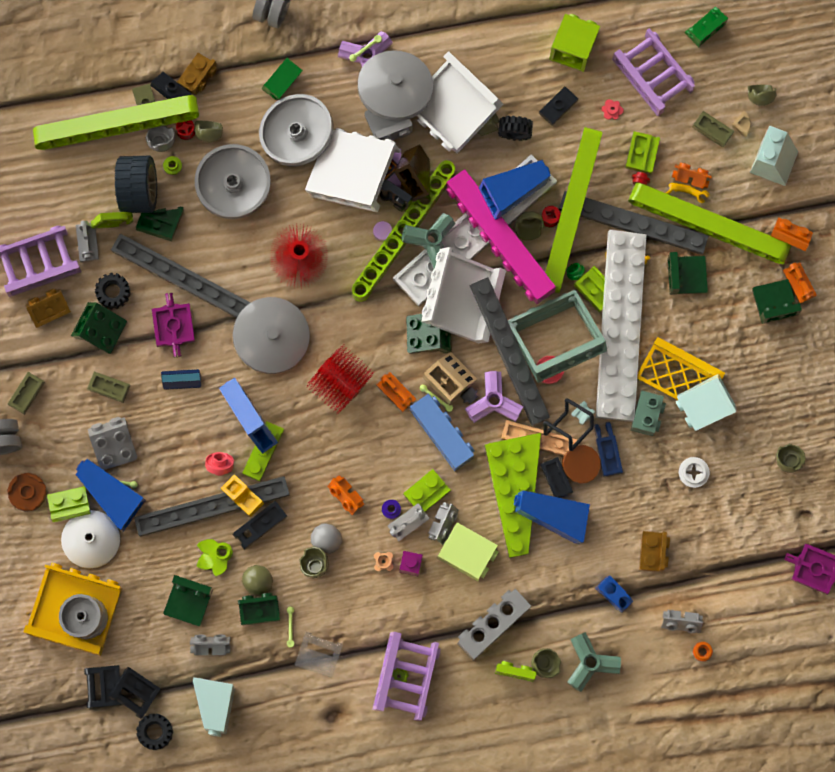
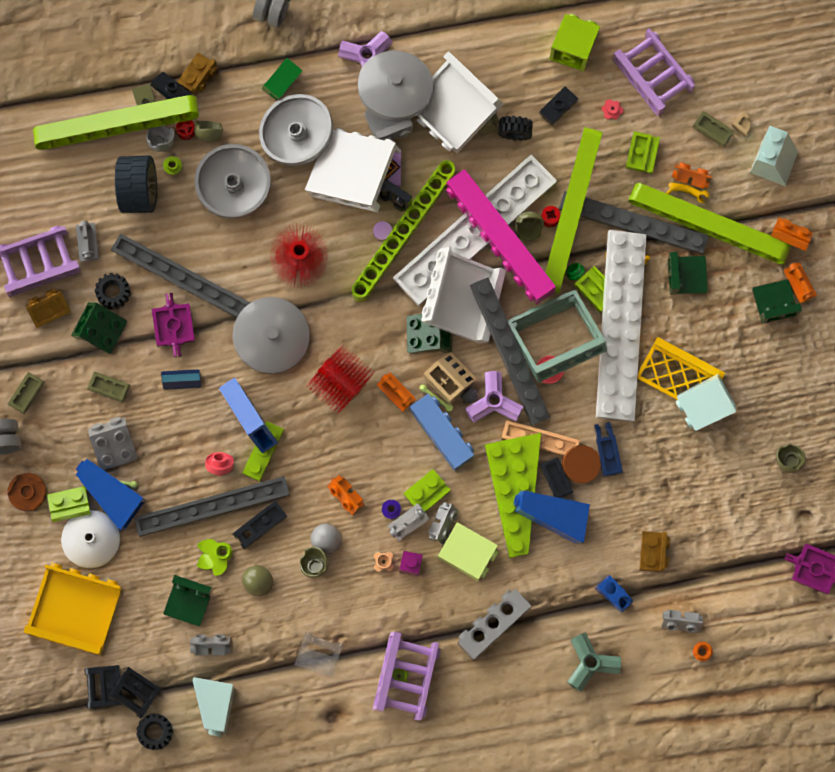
(85, 607): light grey wheel -> none
(111, 220): lime tile -> none
(160, 223): dark green wing -> none
(242, 495): yellow slope -> none
(259, 610): dark green bracket -> none
(290, 643): yellowish green hinge -> none
(377, 39): yellowish green hinge -> none
(414, 172): dark brown slope -> none
(438, 231): sand green piece -> none
(512, 187): blue slope -> none
(522, 673): lime plate -> none
(546, 663): olive hair -> none
(553, 426): black piece -> none
(583, 417): light aqua wheel -> none
(641, 178): red plate -> none
(647, 413): sand green brick -> none
(700, 466): white gear -> none
(707, 26): green hinge -> none
(761, 94): olive hair -> none

